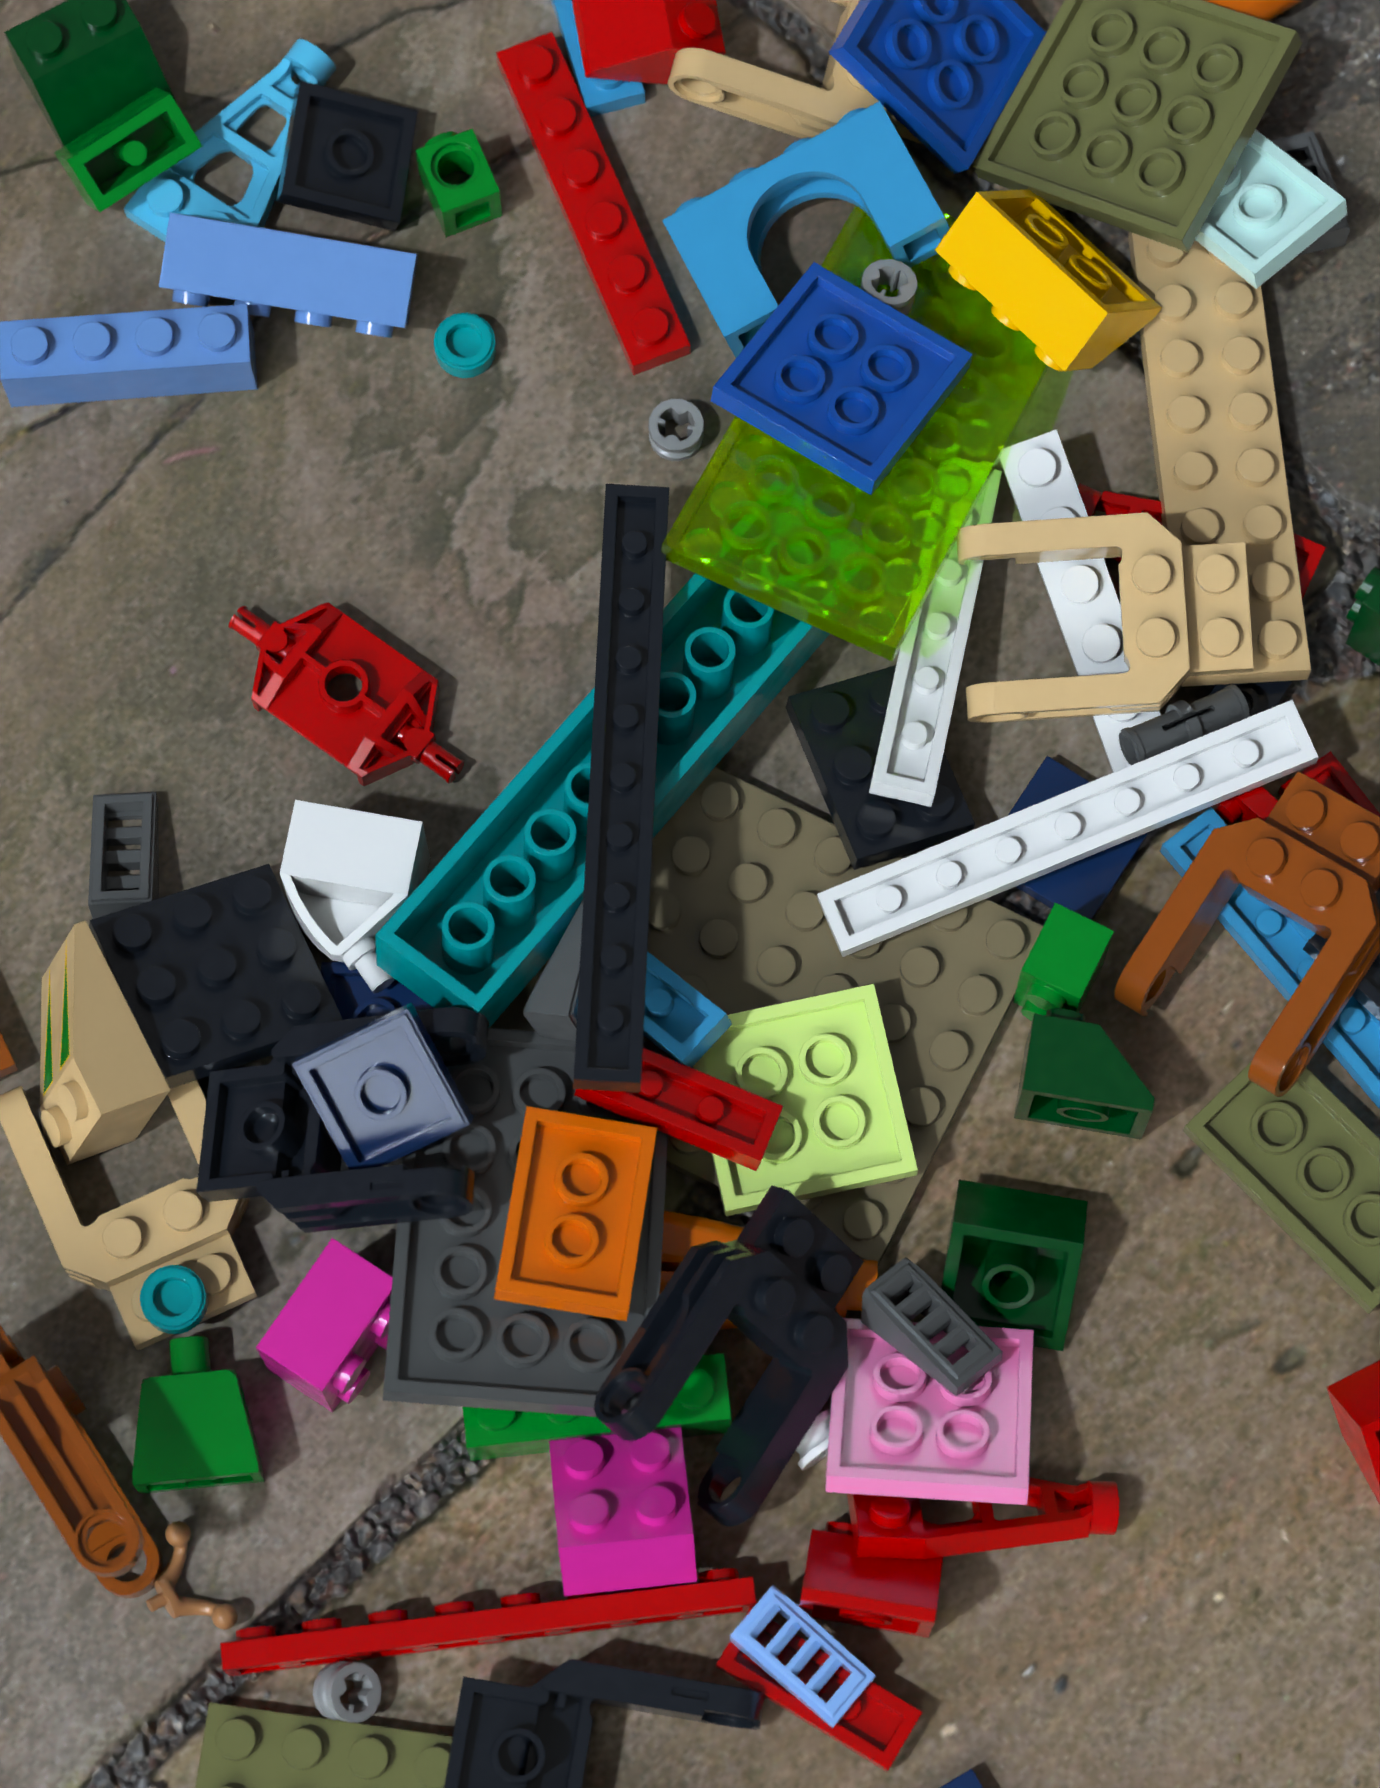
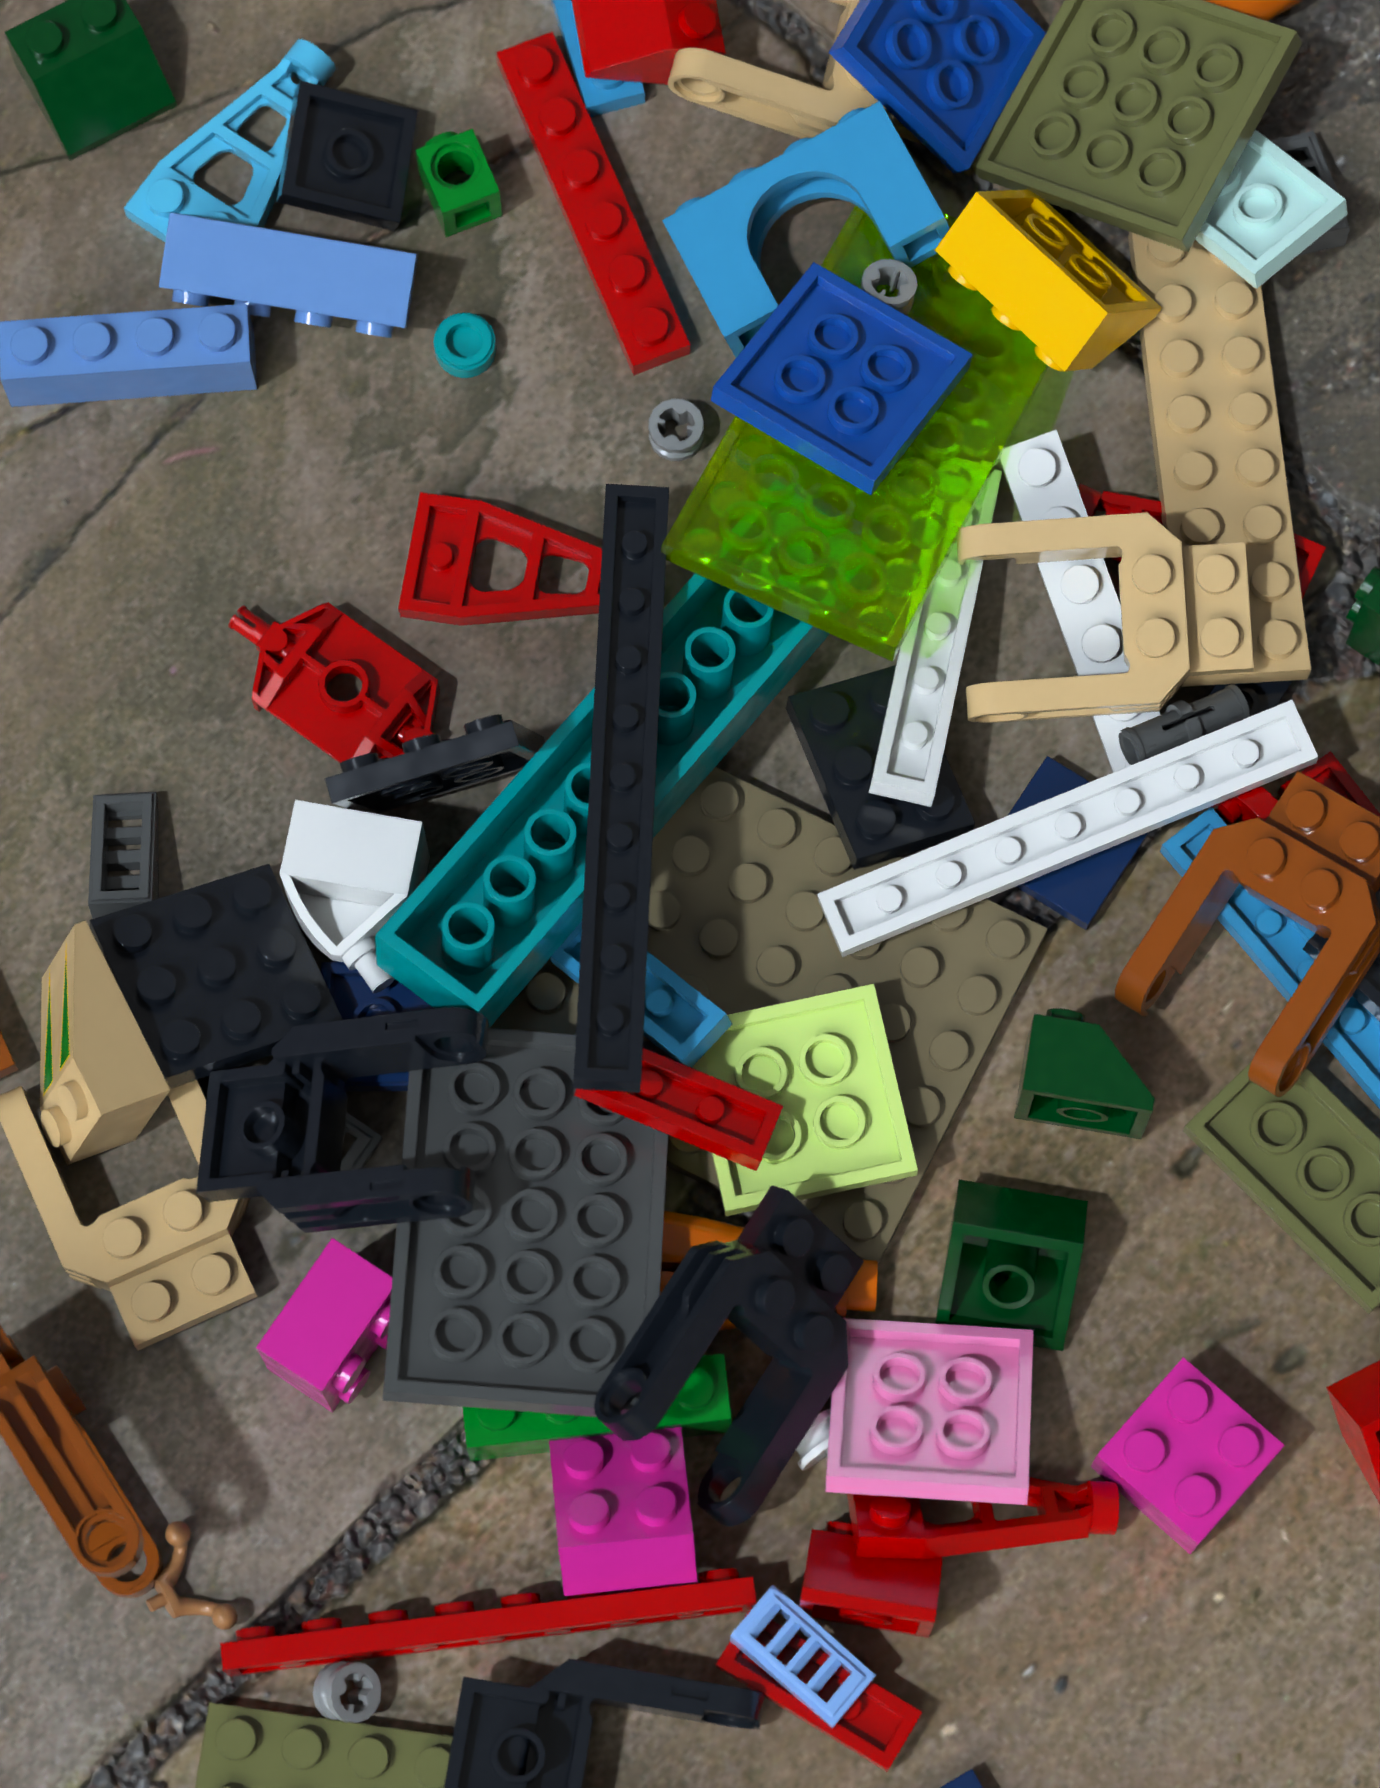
(128, 149): green brick -> none
(174, 1299): teal tile -> none
(194, 1426): green torso -> none
(383, 1090): tile -> none
(434, 766): none -> black plate
(443, 556): none -> red plate
(555, 996): dark grey slope -> none
(576, 1213): orange plate -> none
(902, 1296): dark grey slope -> none
(1062, 963): green brick -> none
(1187, 1455): none -> dark pink brick

